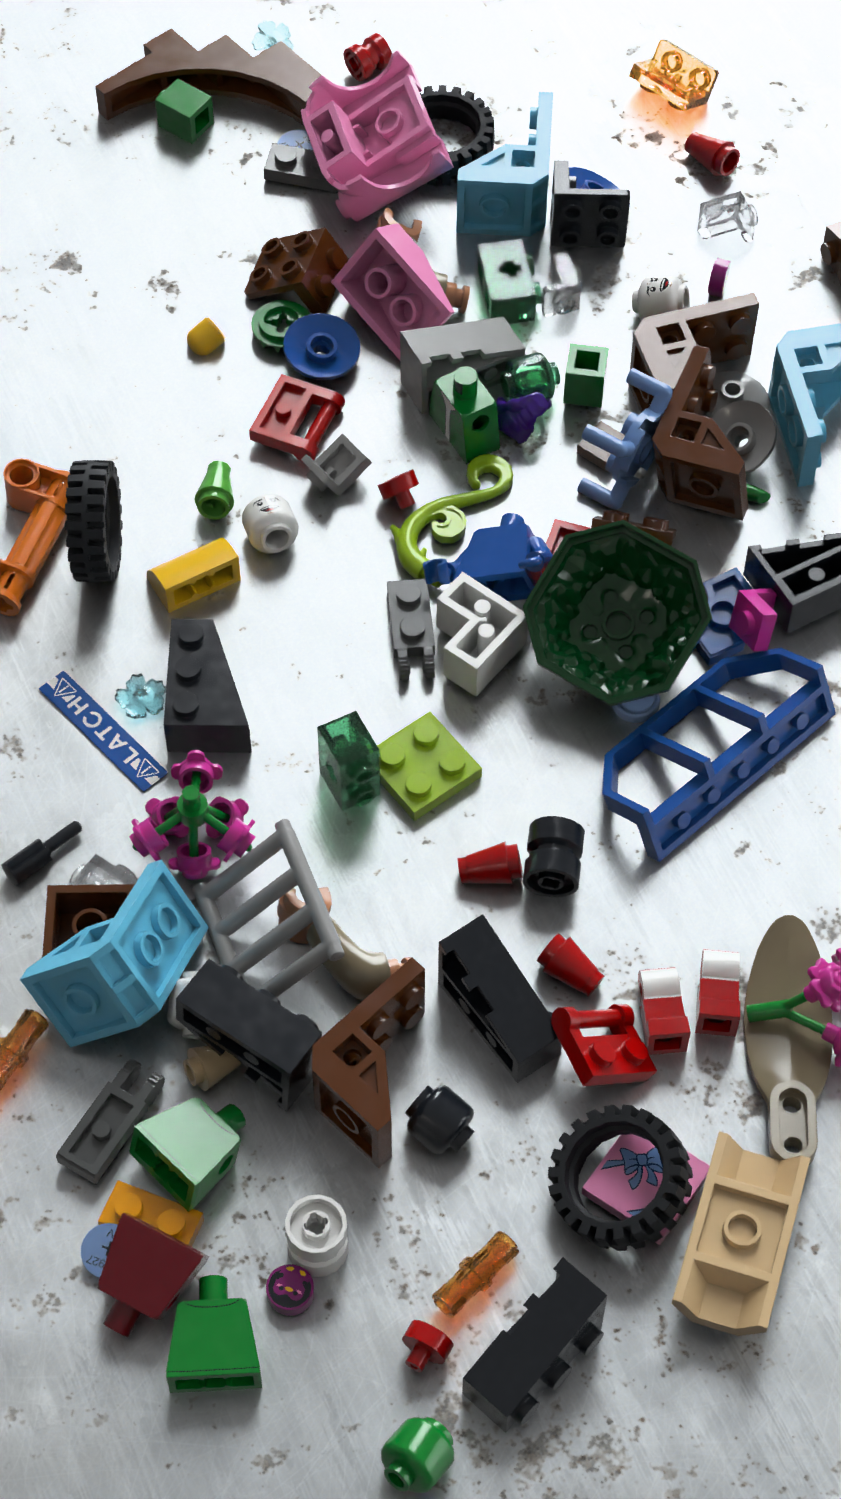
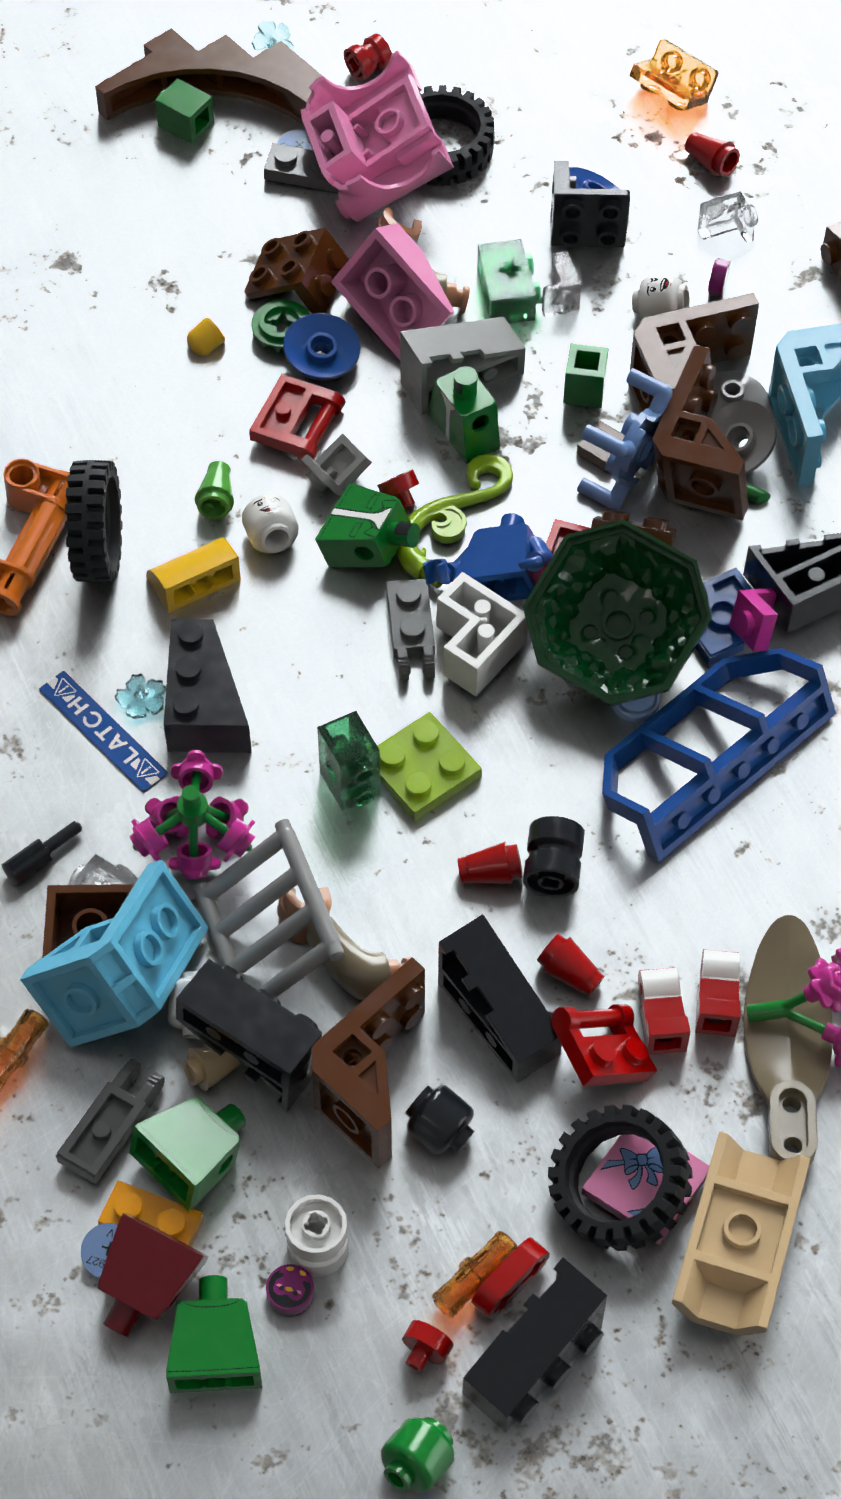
(365, 529): none -> green torso
(509, 185): medium azure bracket -> none
(510, 1277): none -> red beam
(519, 415): dark purple piece -> none
(529, 375): clear green head -> none

